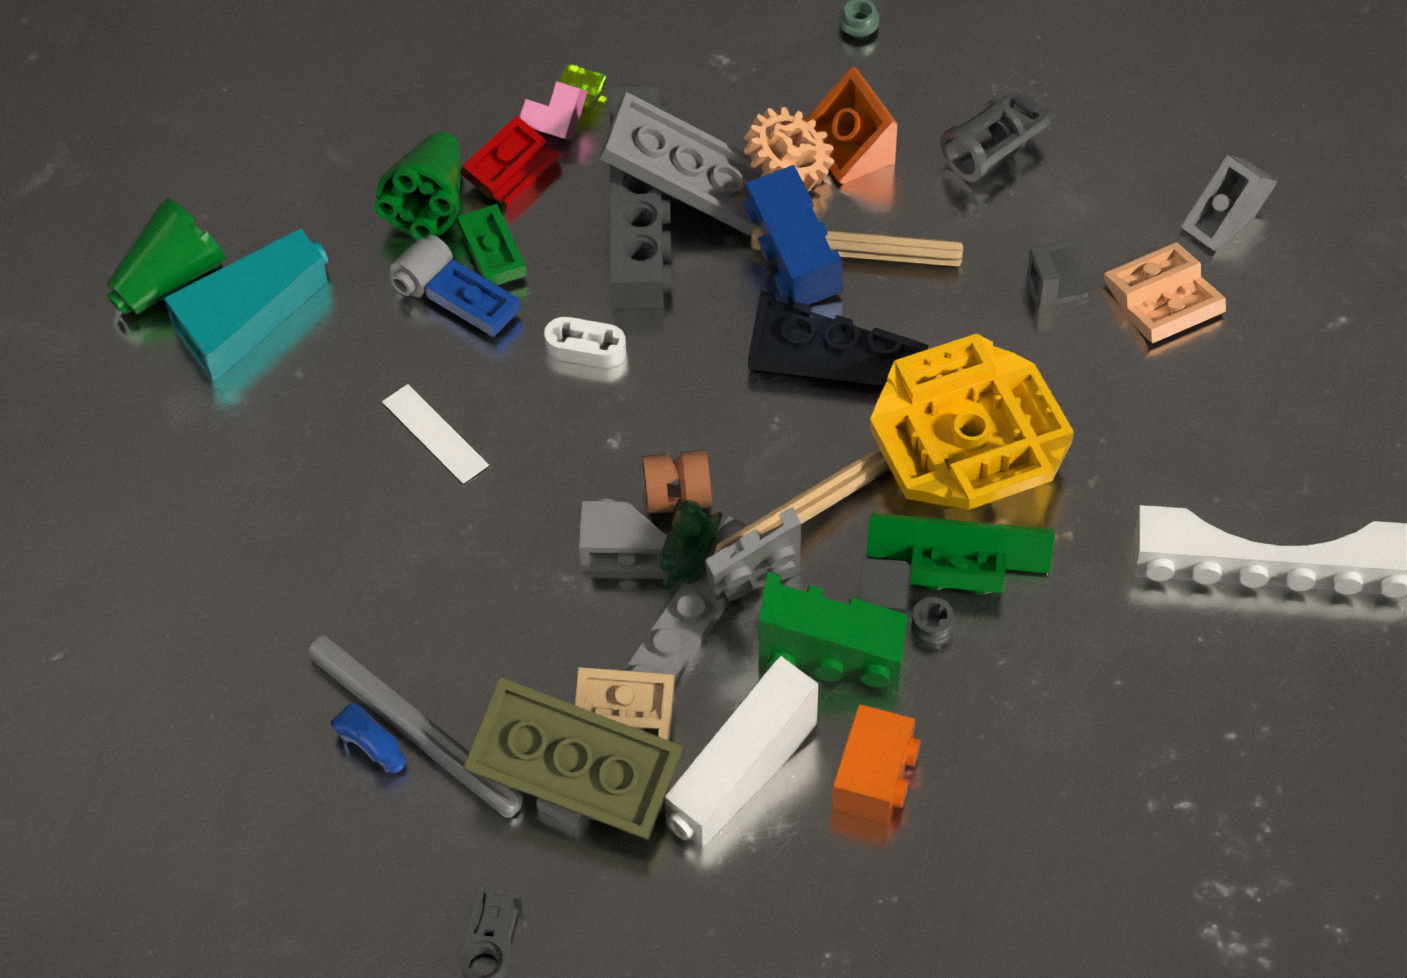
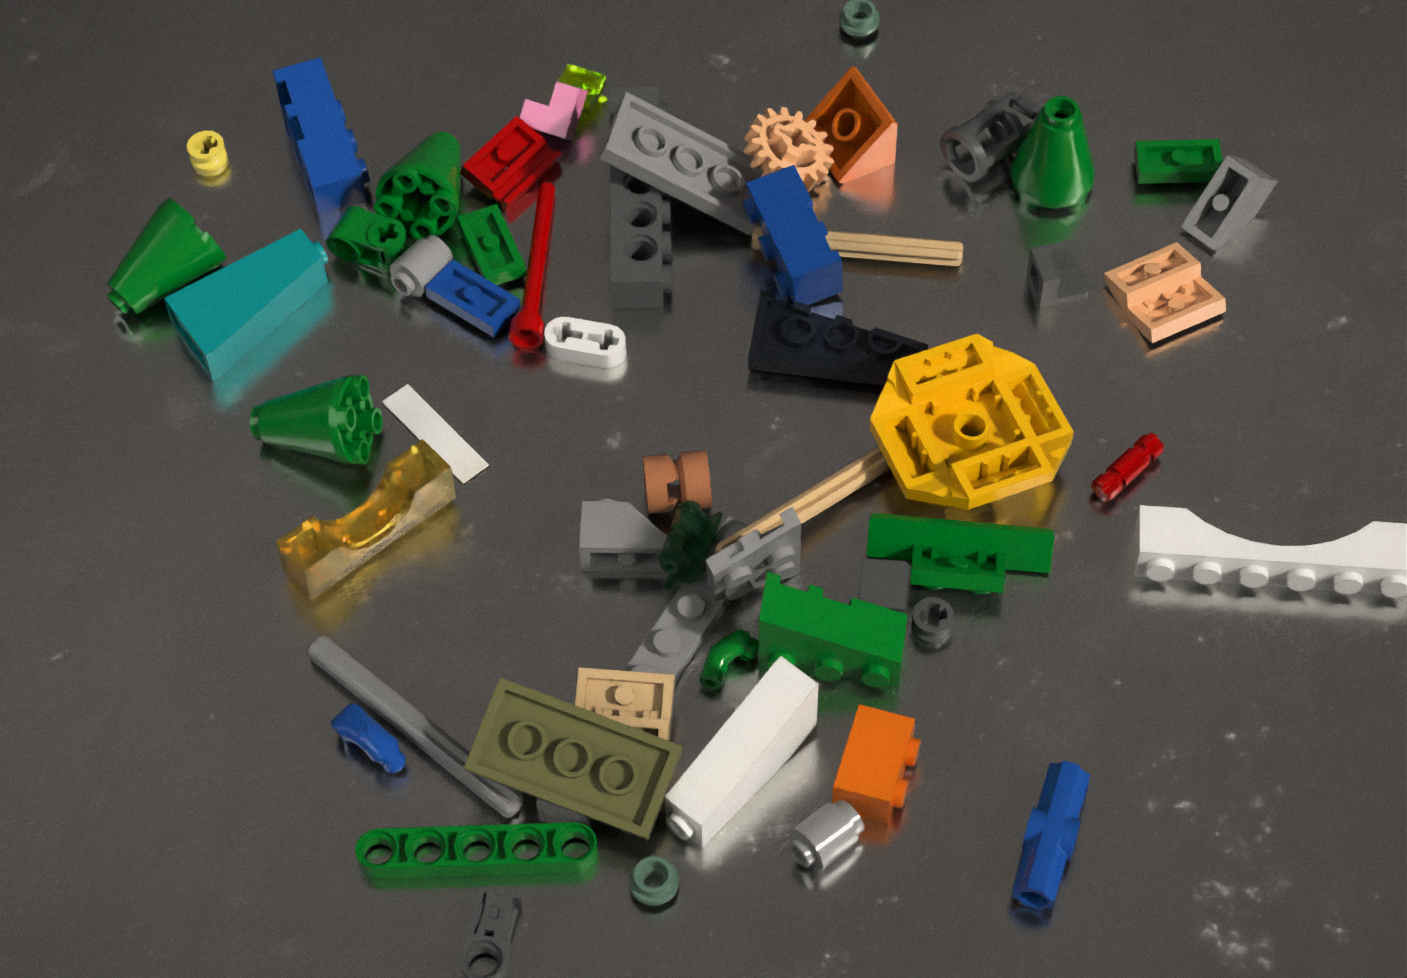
(199, 143): none -> light yellow bush
(319, 136): none -> blue wedge
(322, 421): none -> green cone
(327, 551): none -> clear yellow arch
(367, 239): none -> green piece
(498, 862): none -> green beam
(527, 326): none -> red piece
(651, 868): none -> sand green plate
(723, 652): none -> green arm
(826, 834): none -> light grey brick
(1051, 835): none -> blue piece
(1055, 158): none -> green cone
(1127, 467): none -> red axle
(1177, 160): none -> green plate

